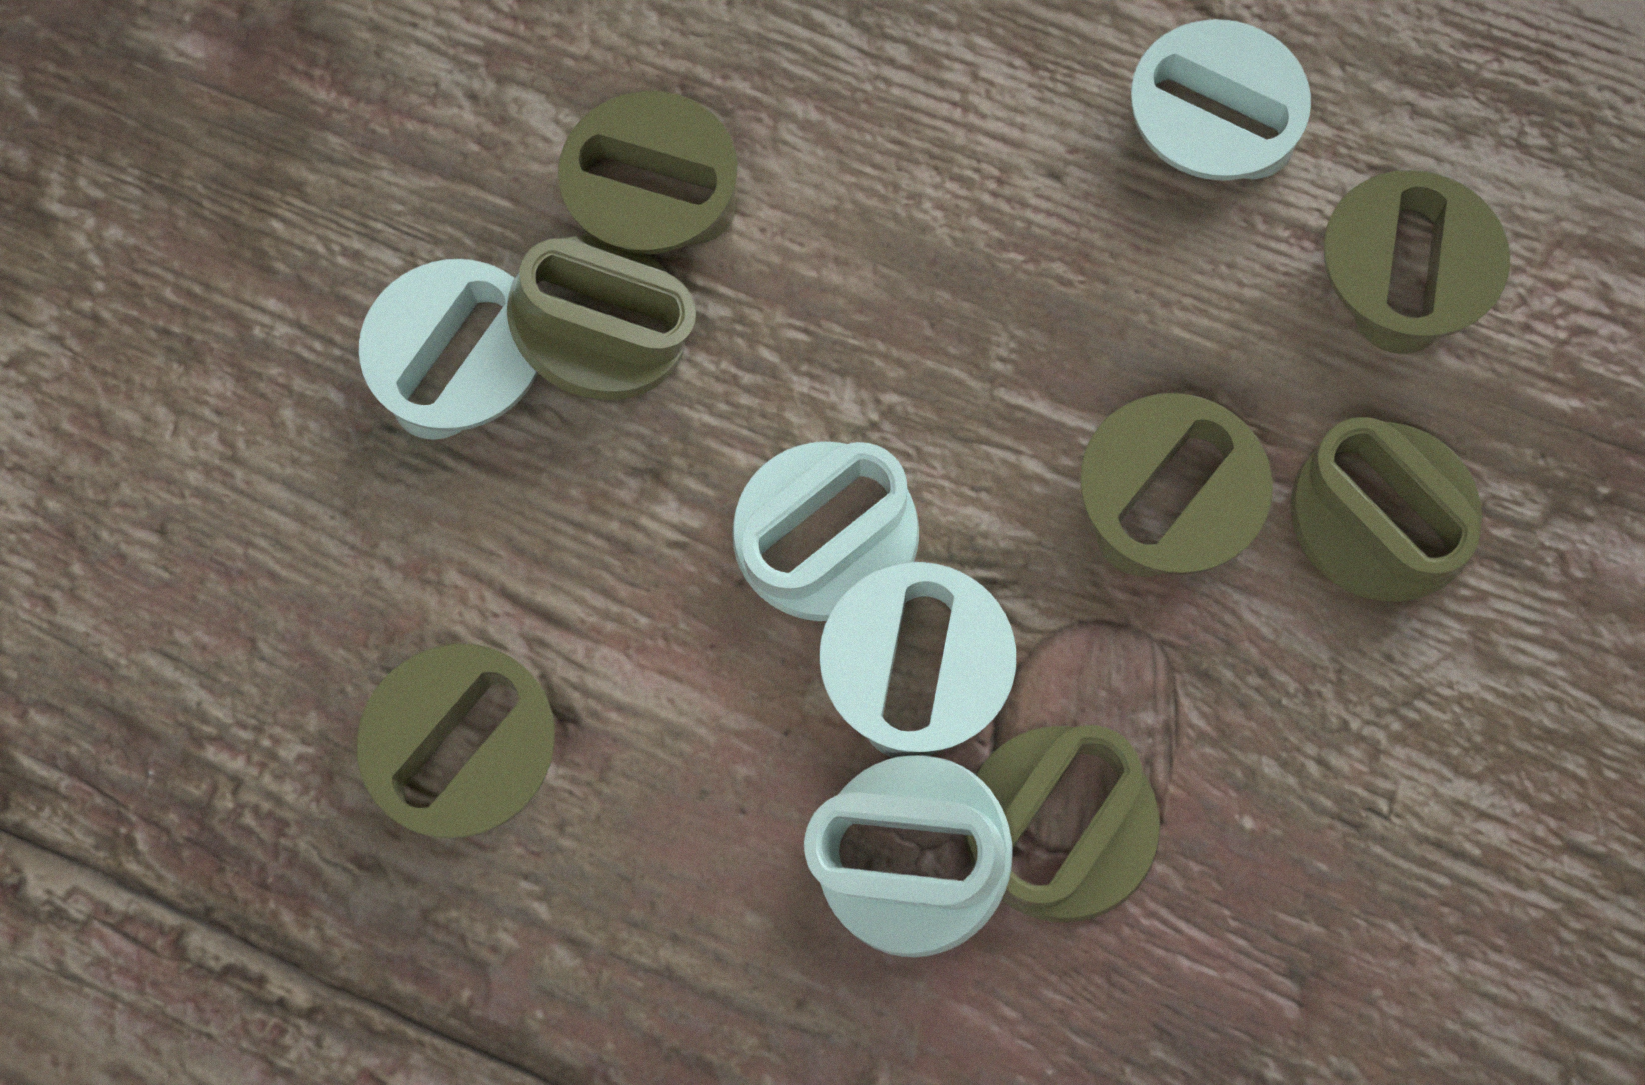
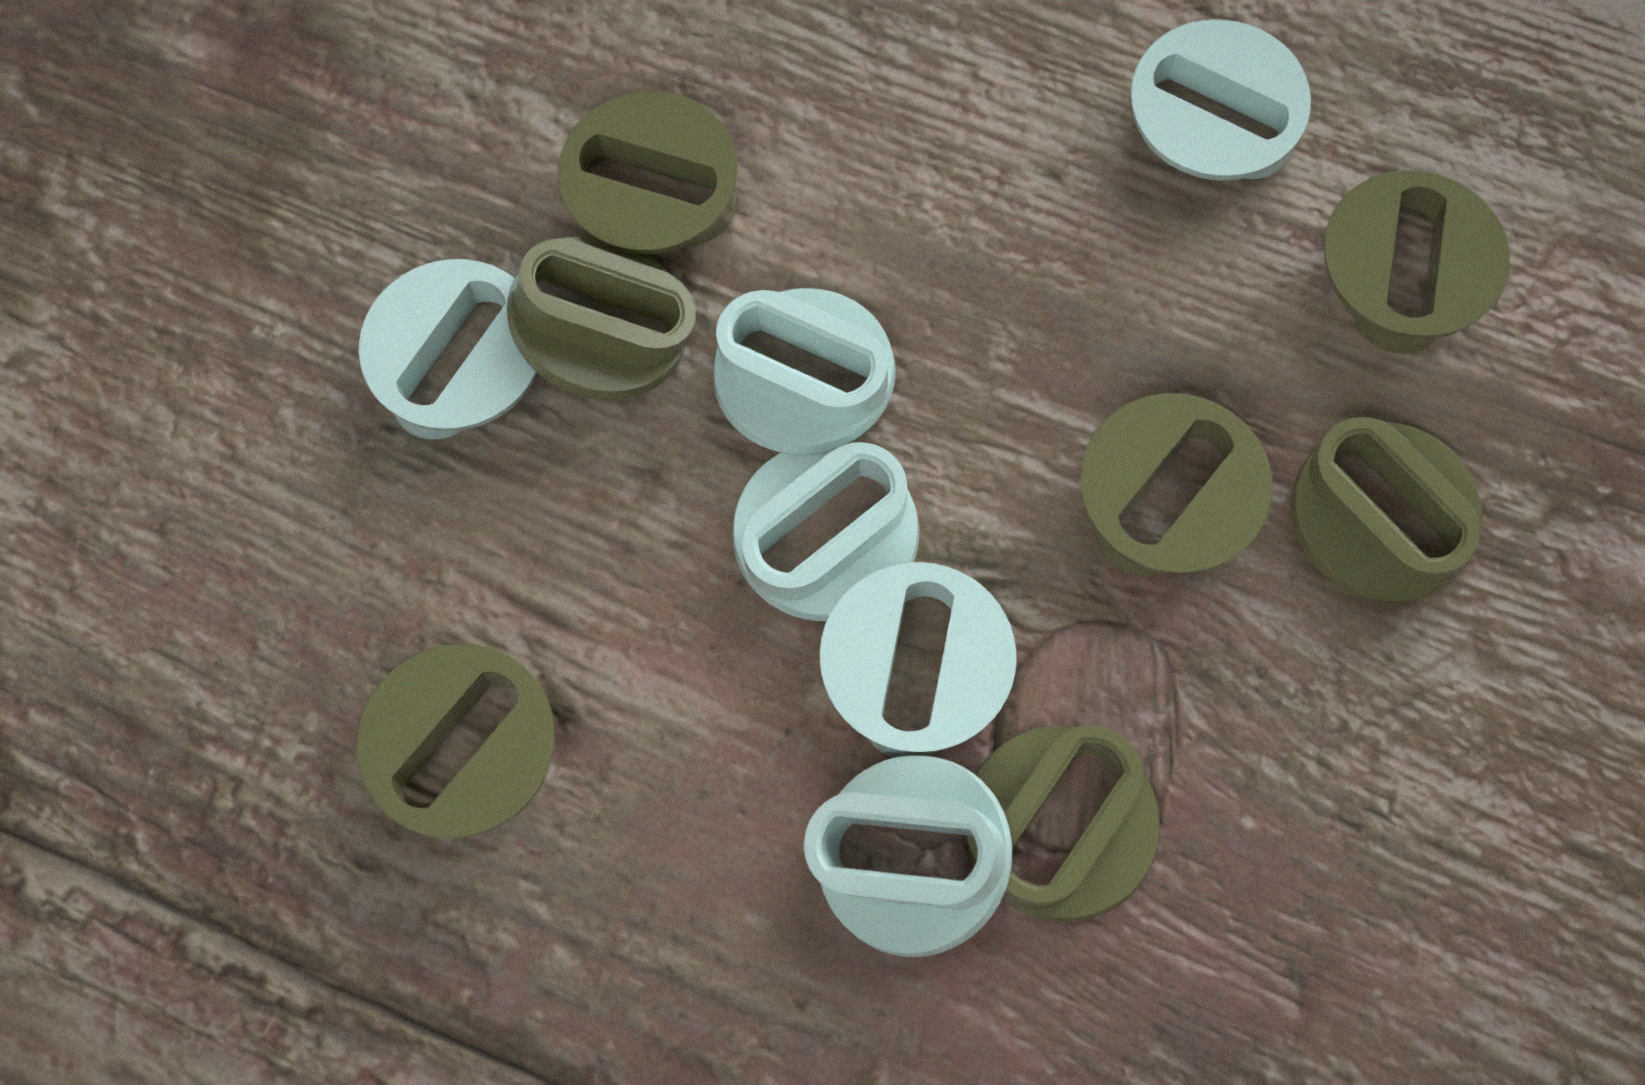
(784, 406): none -> light aqua piece

